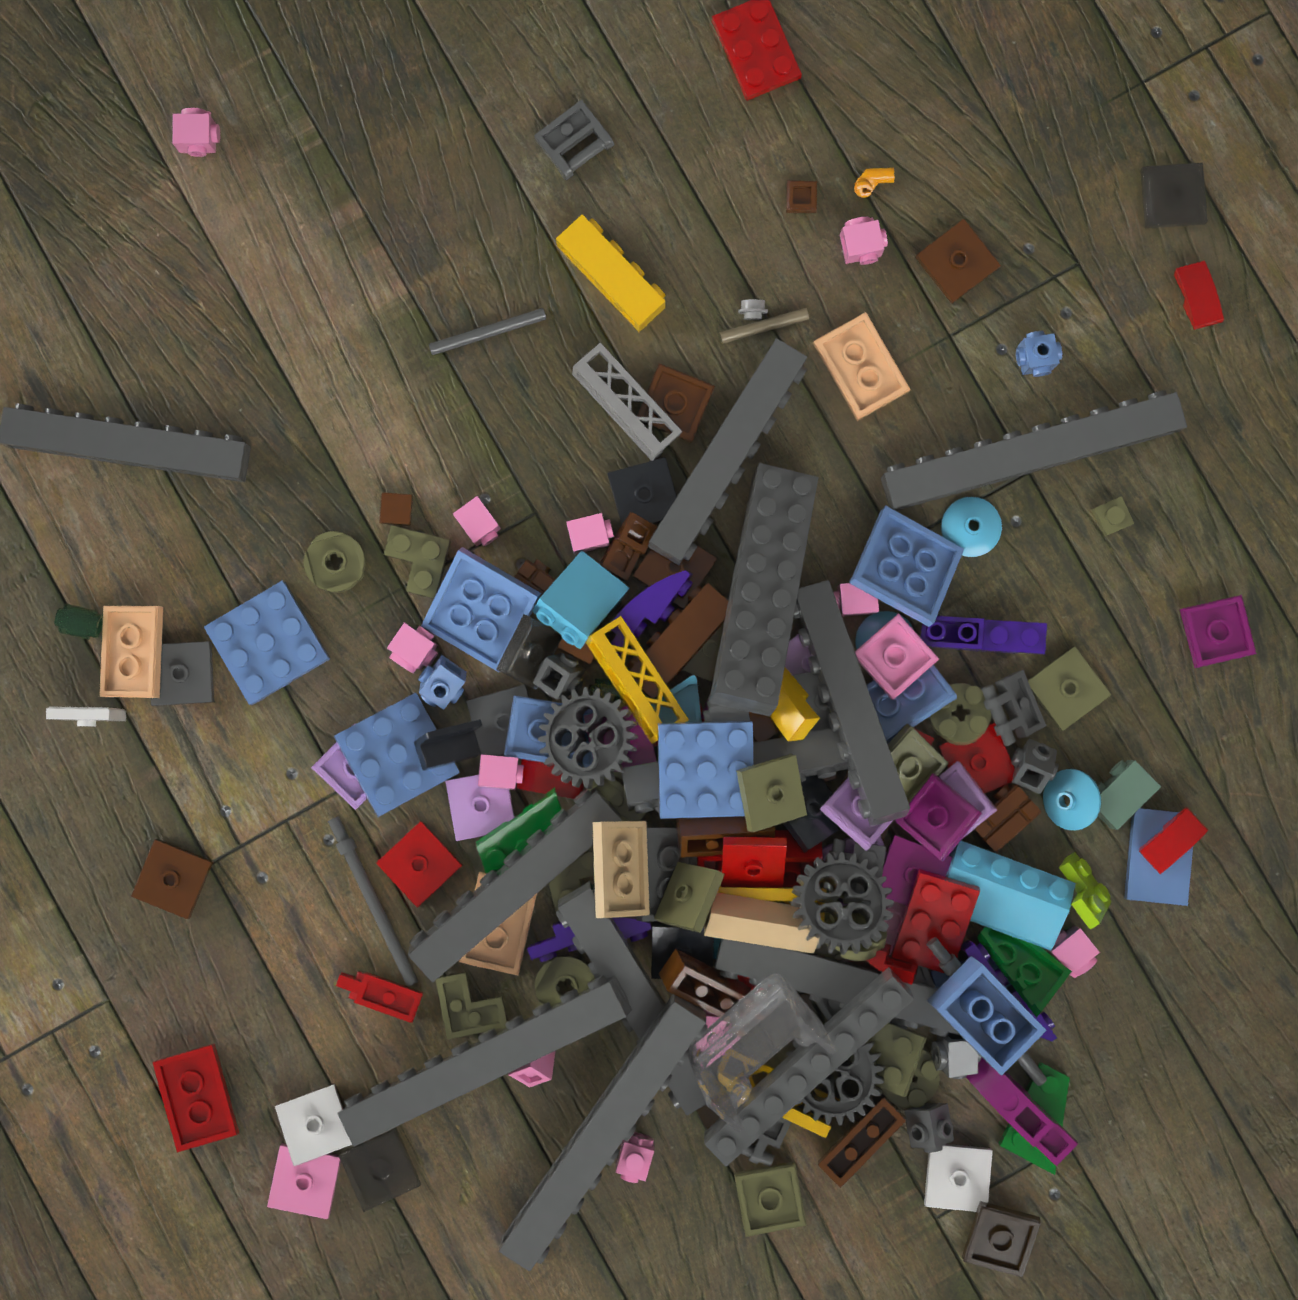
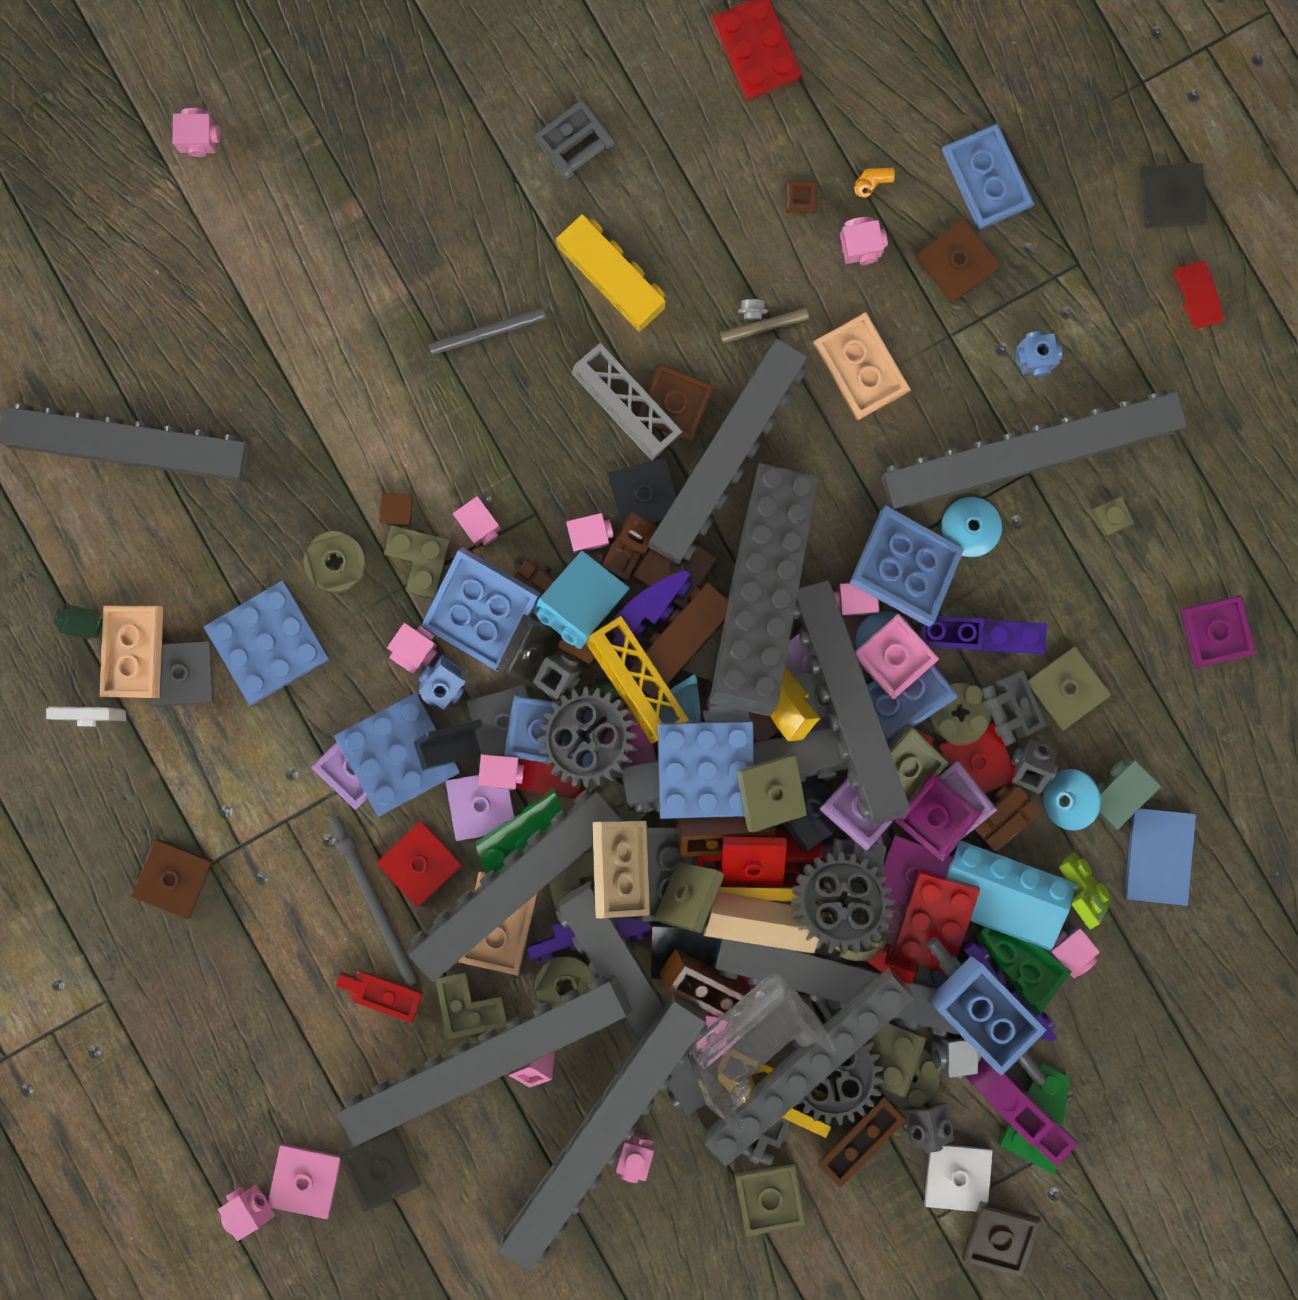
(195, 1097): red plate -> none
(245, 1211): none -> bright pink brick
(313, 1125): white plate -> none
(987, 176): none -> medium blue tile
(1174, 840): red slope -> none

